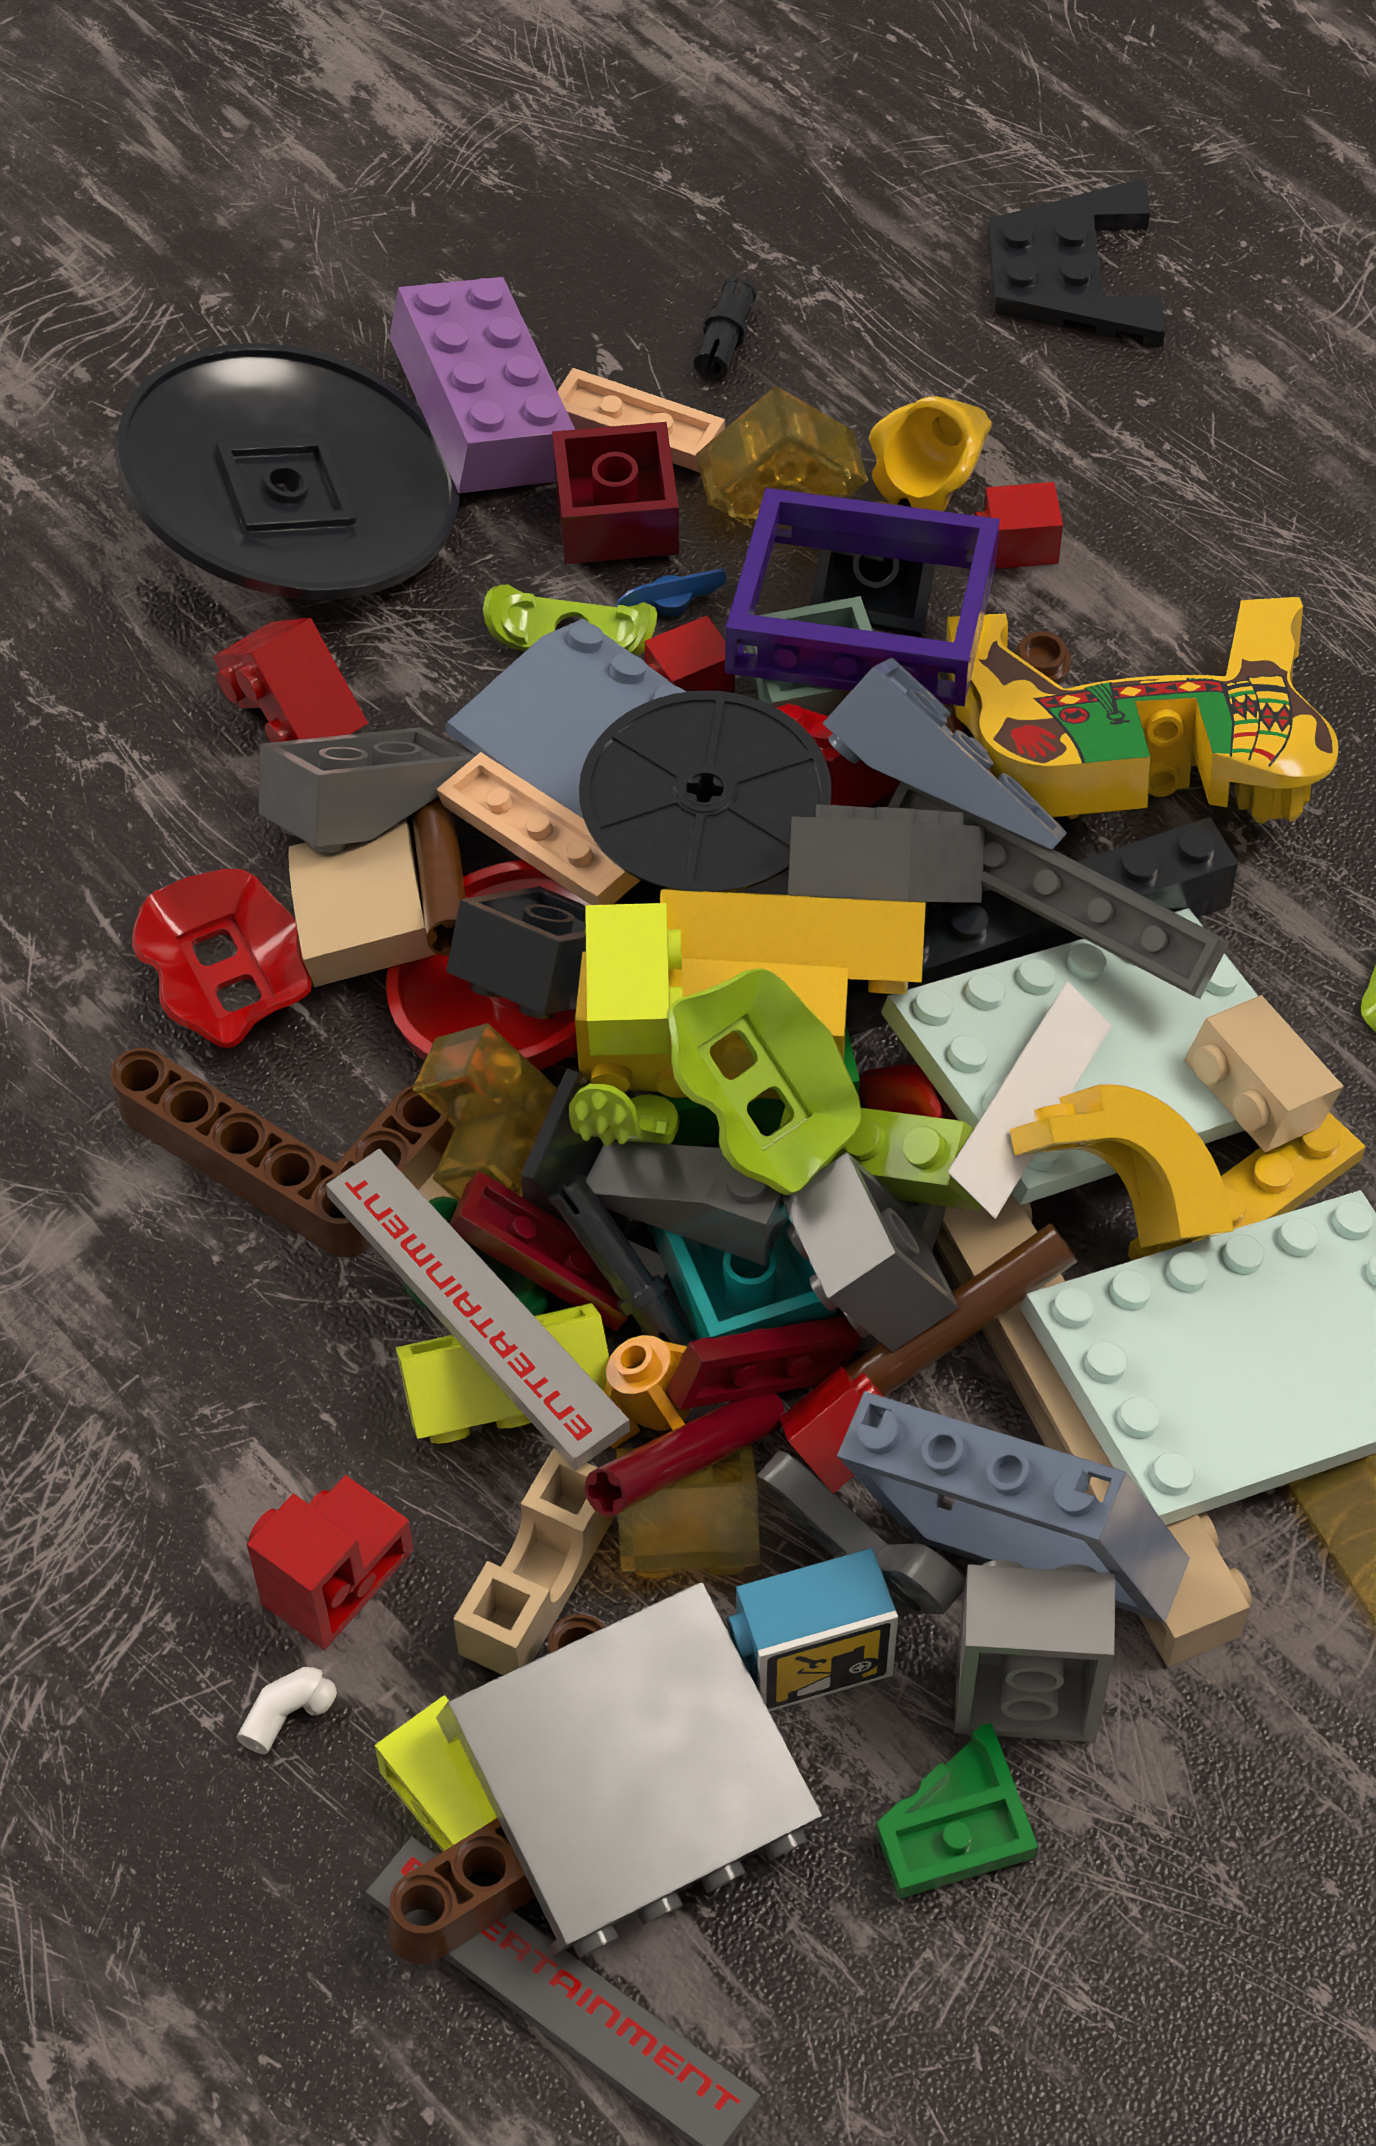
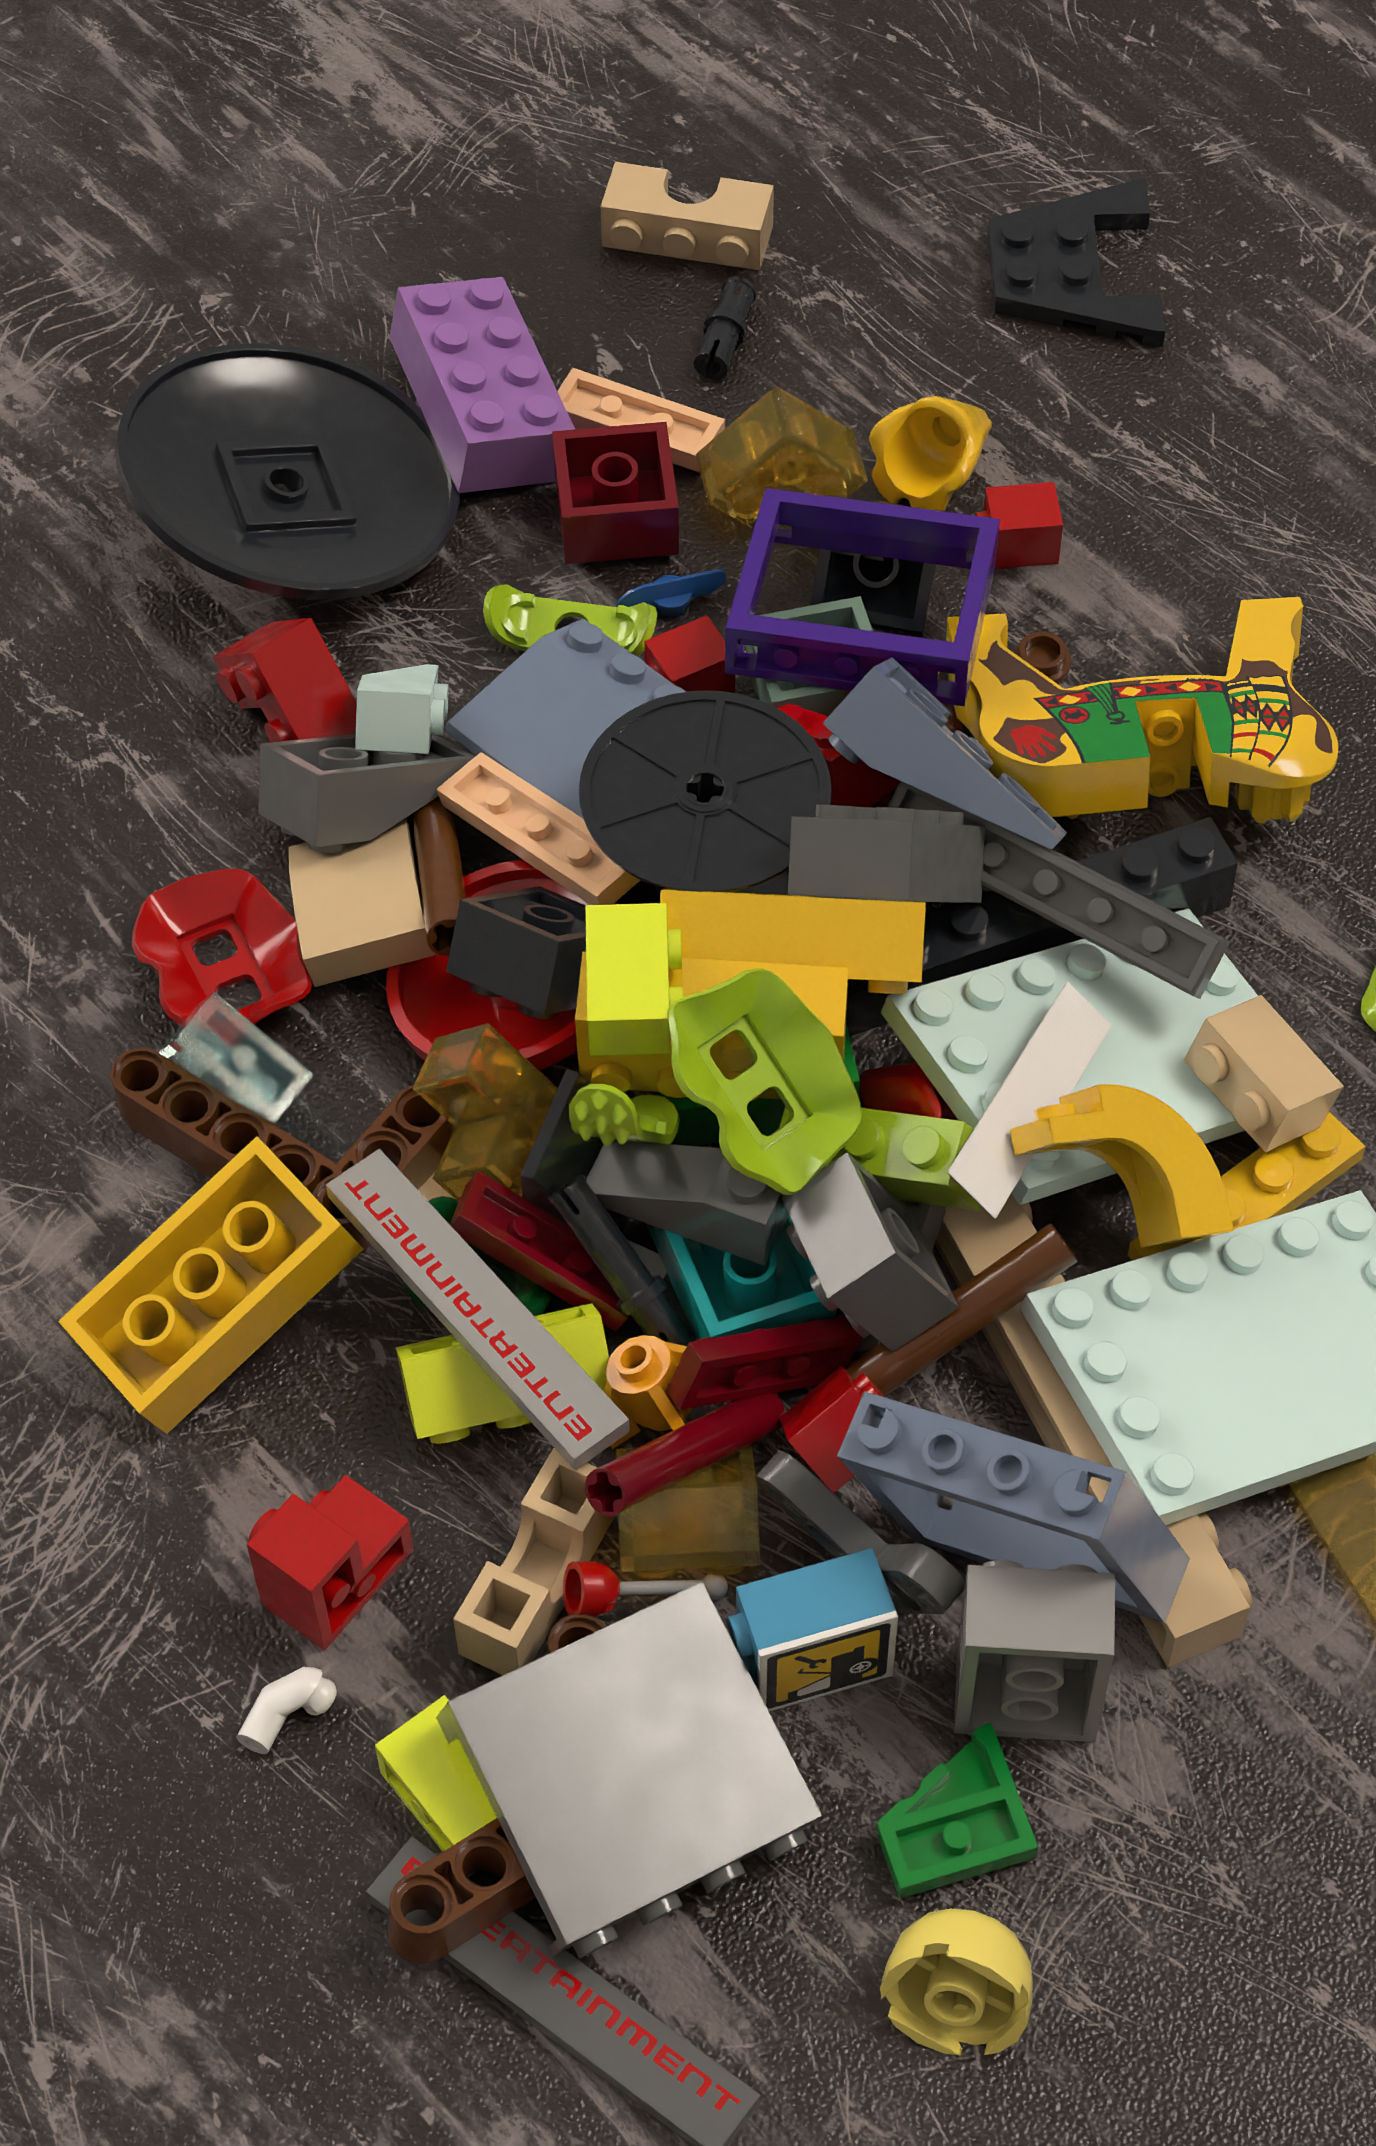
(210, 1286): none -> yellow brick
(237, 1058): none -> clear light blue brick
(400, 709): none -> light aqua slope
(594, 1587): none -> red hinge
(723, 230): none -> tan arch
(958, 1982): none -> light yellow cylinder

